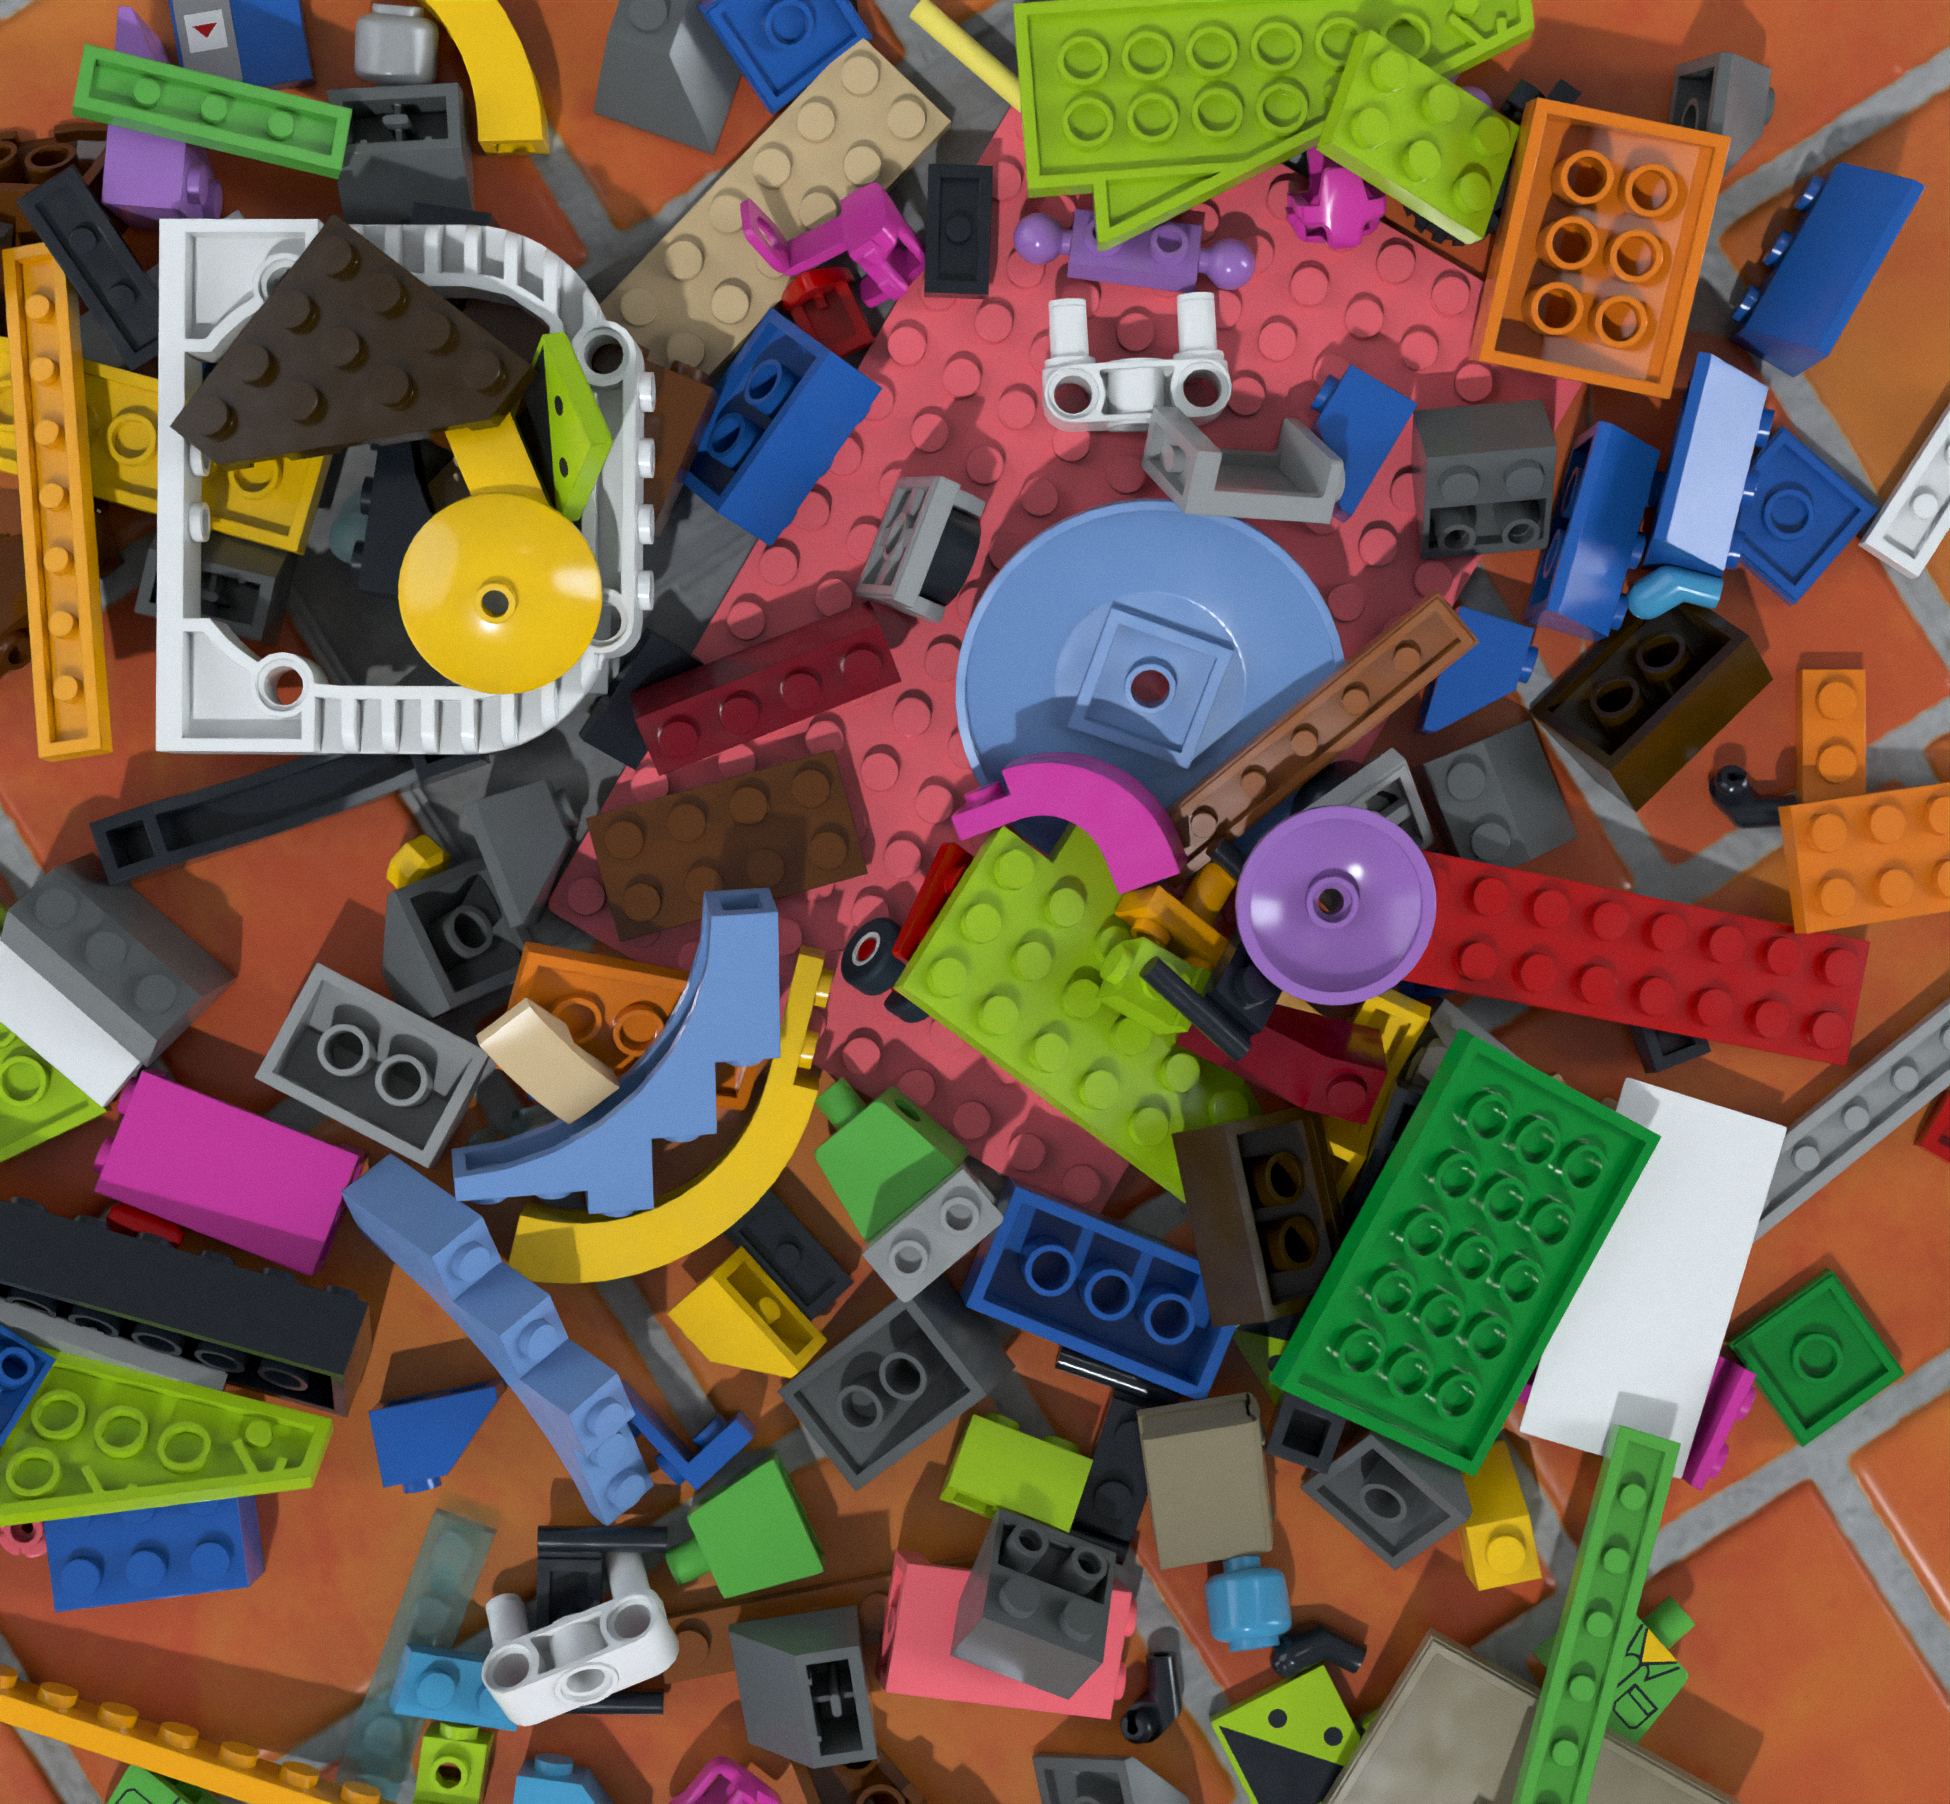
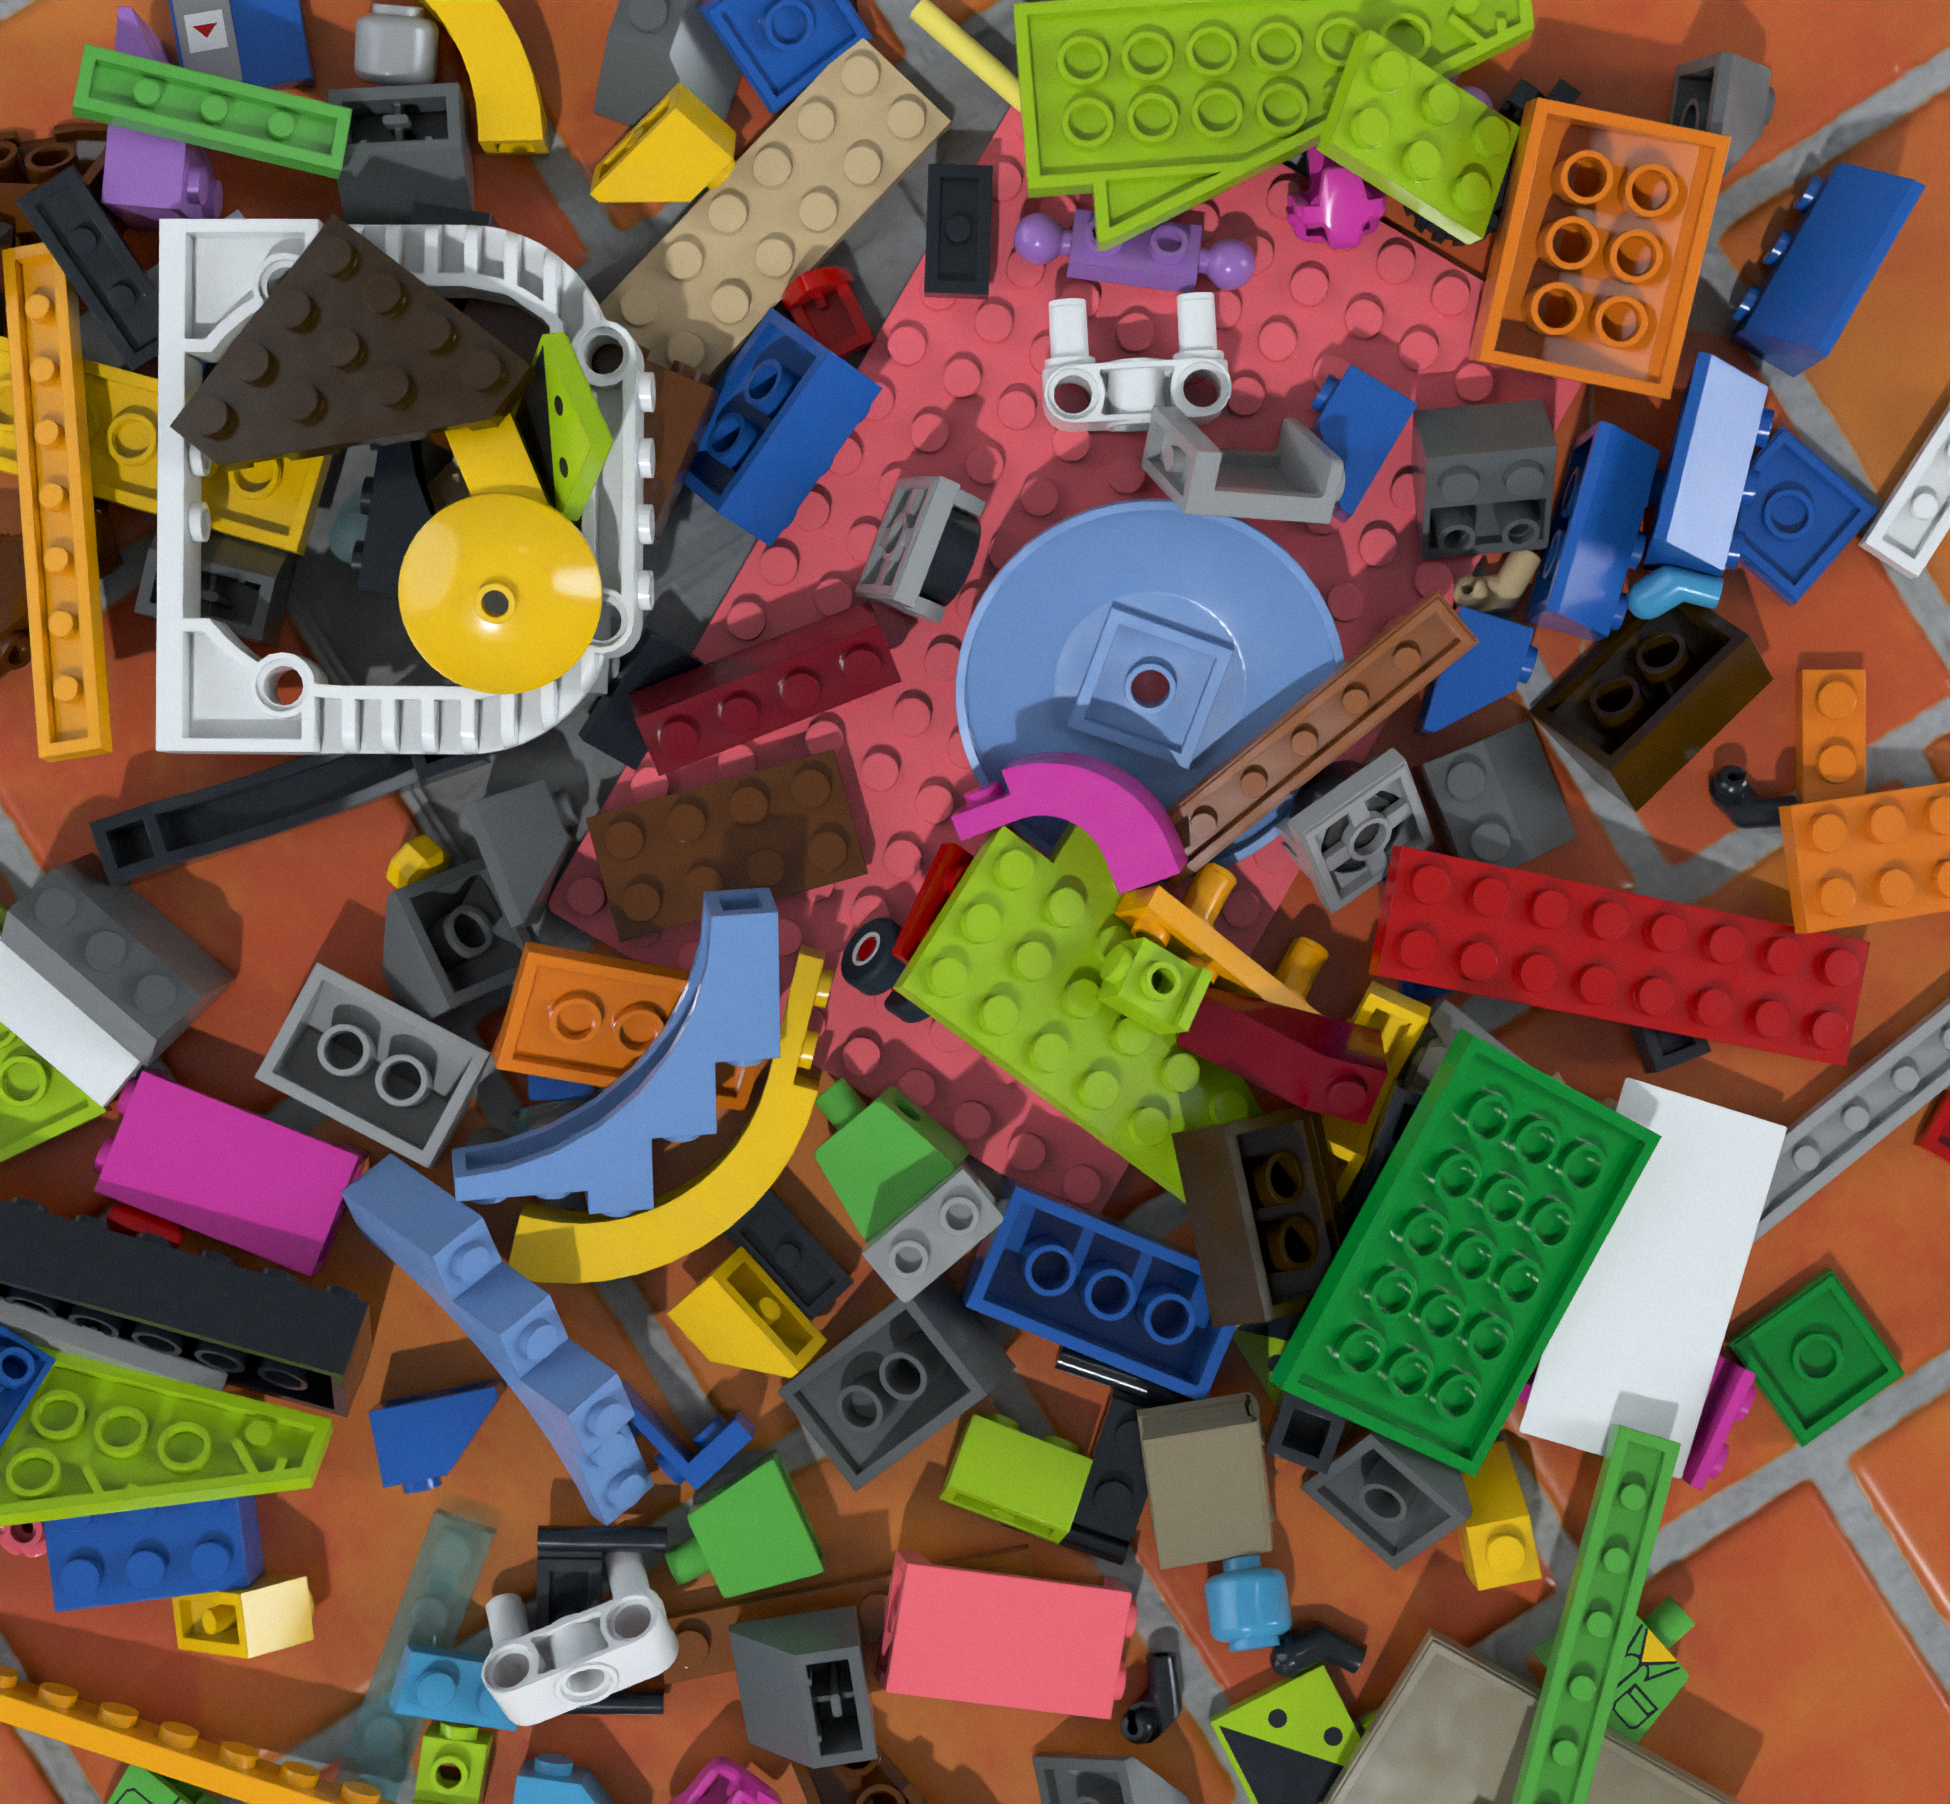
(249, 1620): none -> yellow slope
(546, 1063): tan slope -> none
(668, 154): none -> yellow slope
(864, 228): dark pink piece -> none
(1036, 1605): dark grey slope -> none
(1236, 994): black plate -> none
(1373, 932): medium lavender dish -> none
(1499, 591): none -> tan arm

